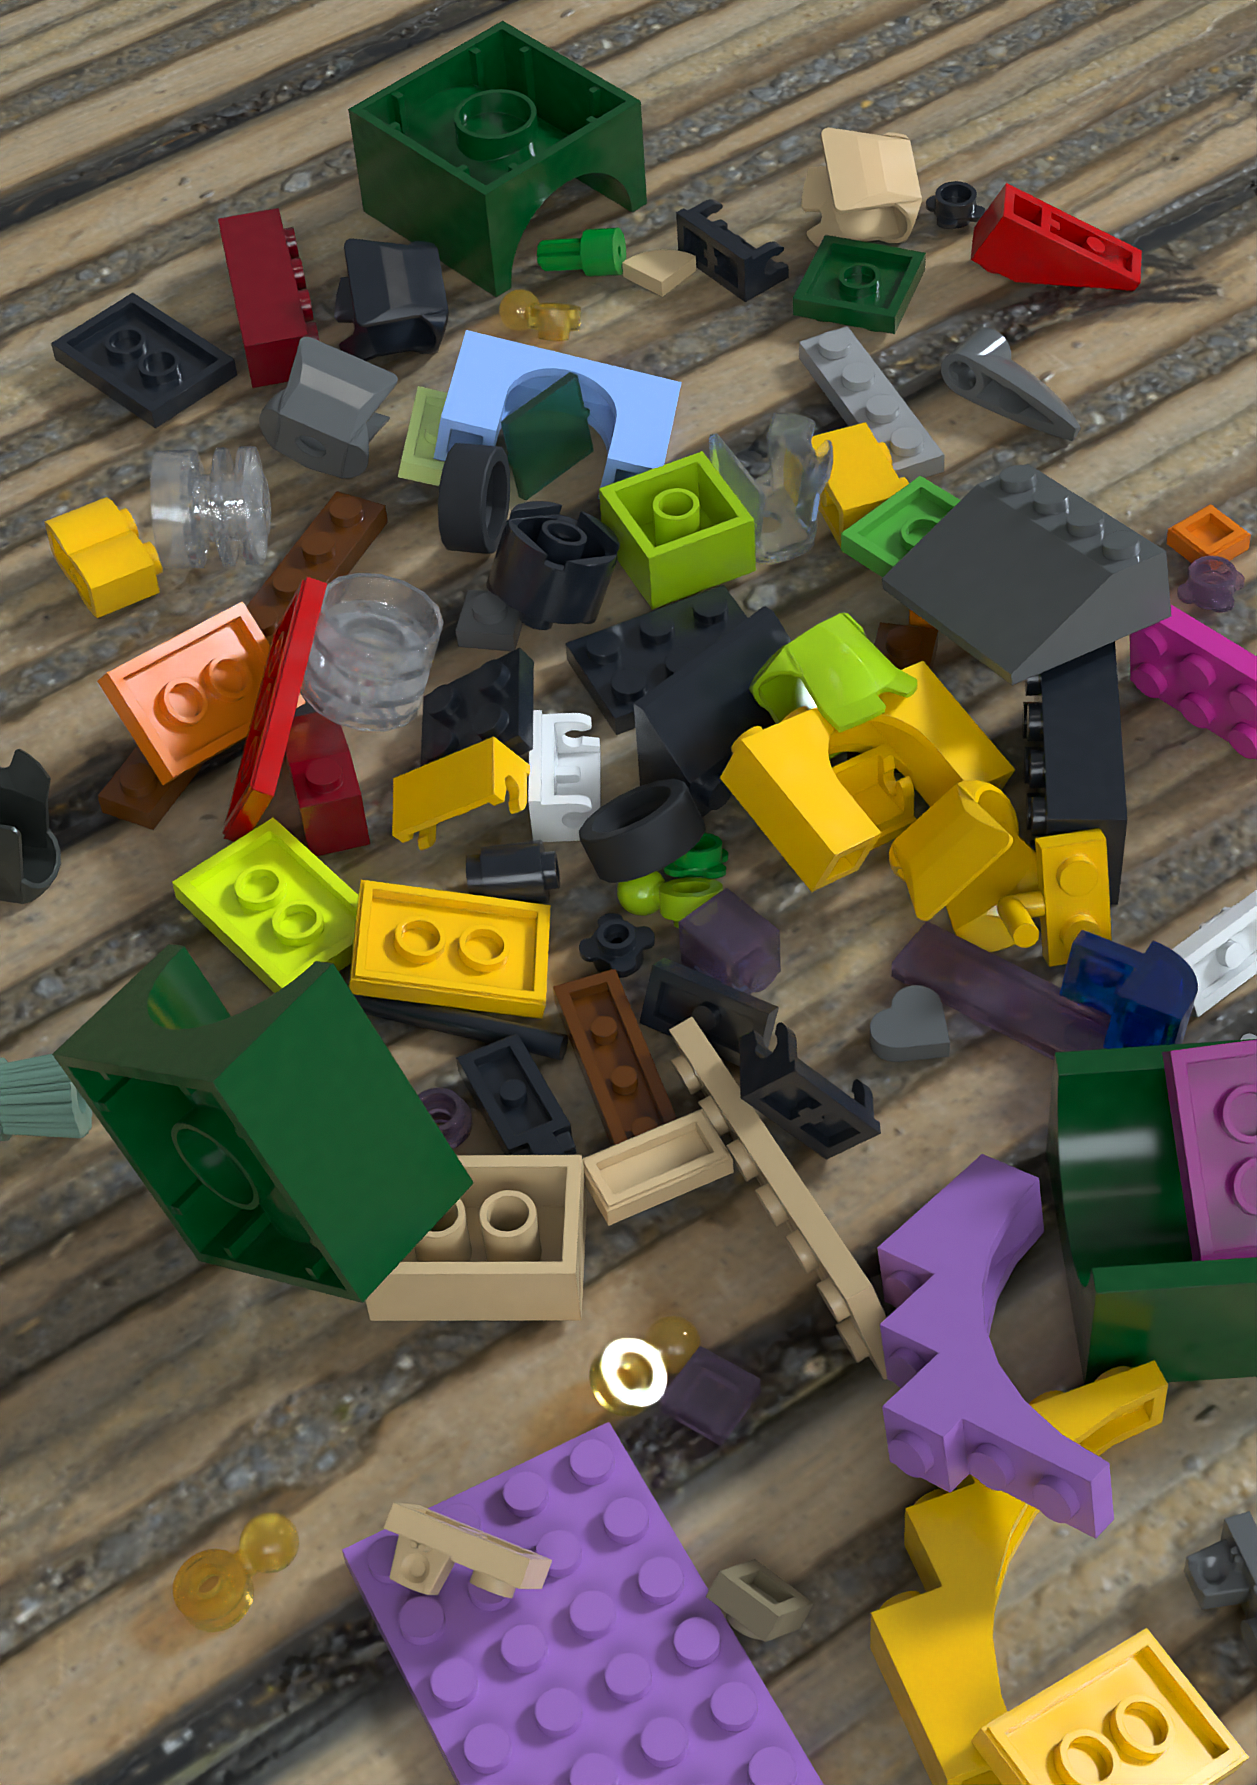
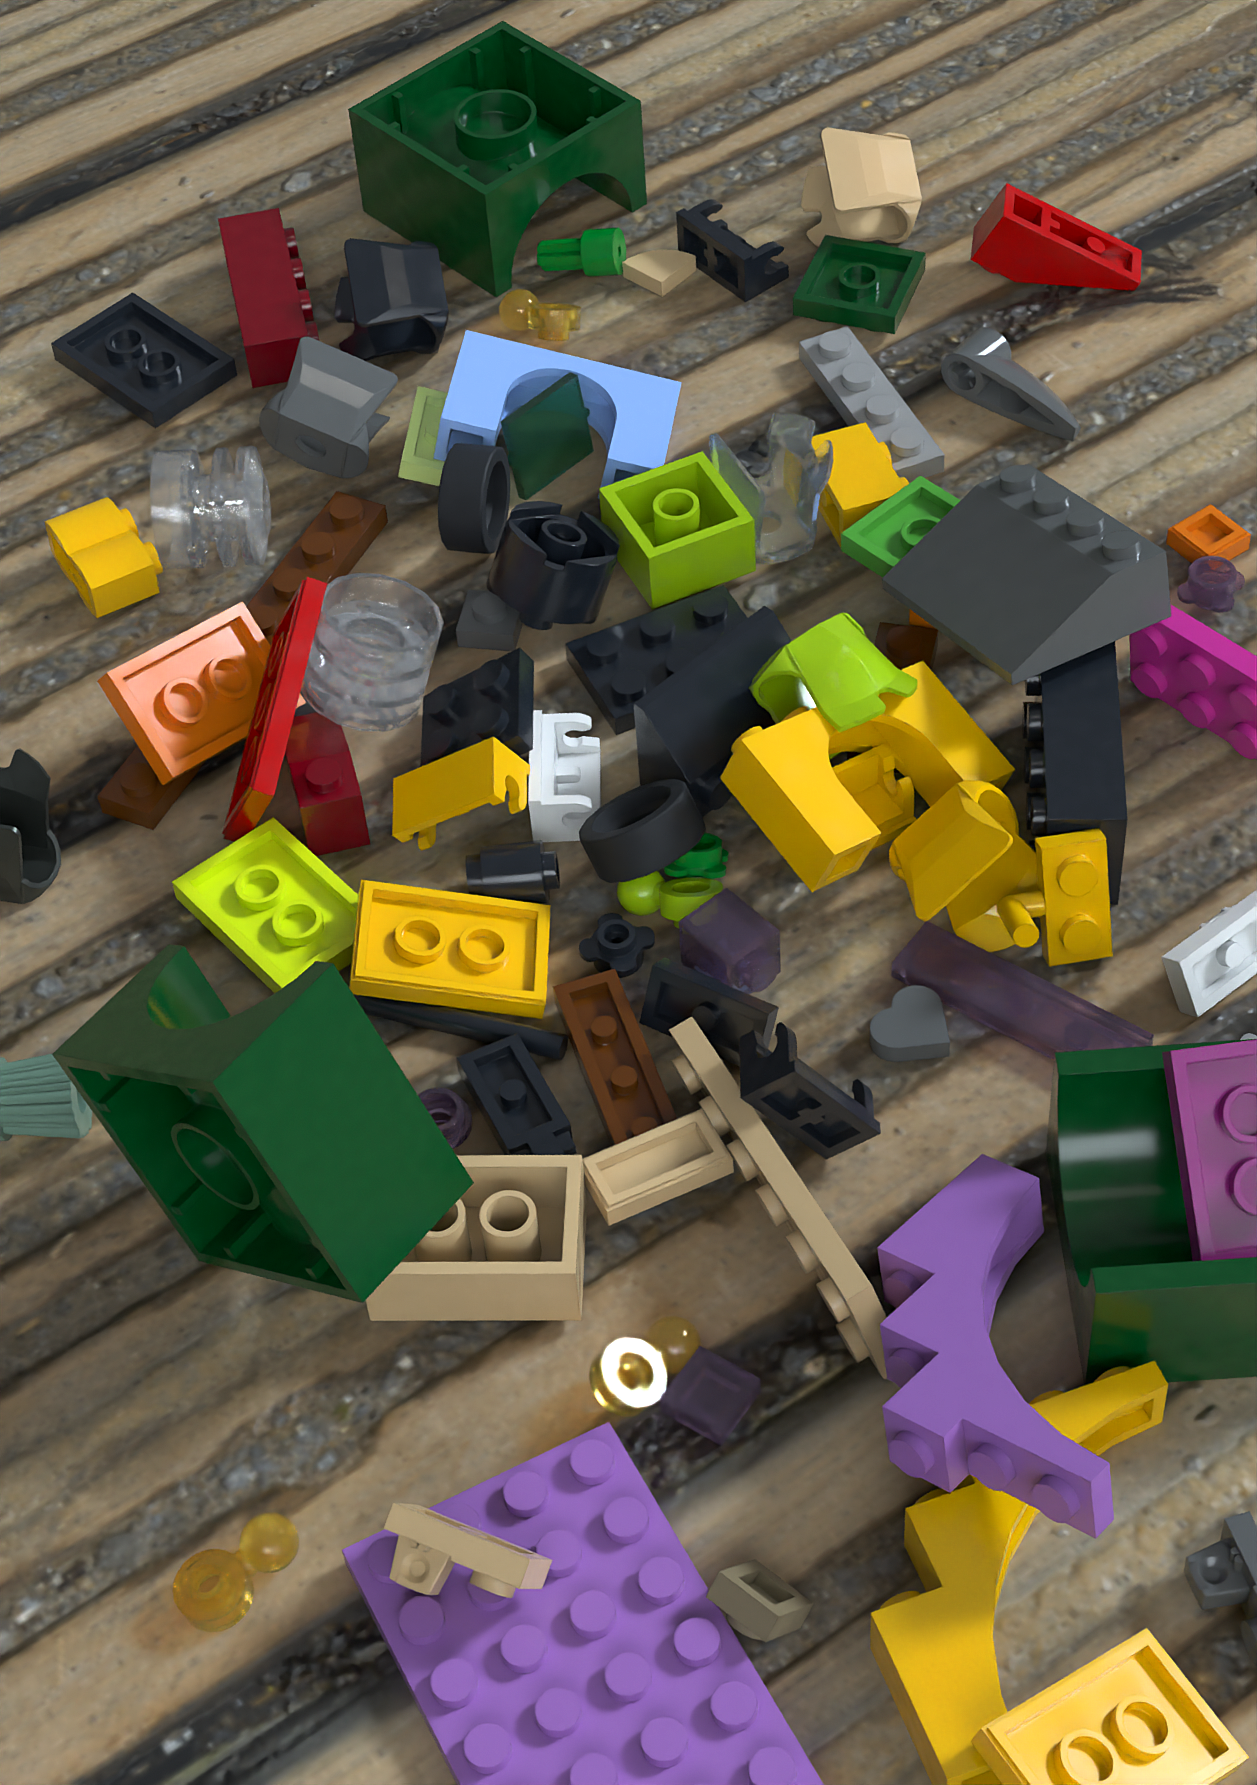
(955, 205): black plate -> none
(1143, 992): clear blue brick -> none

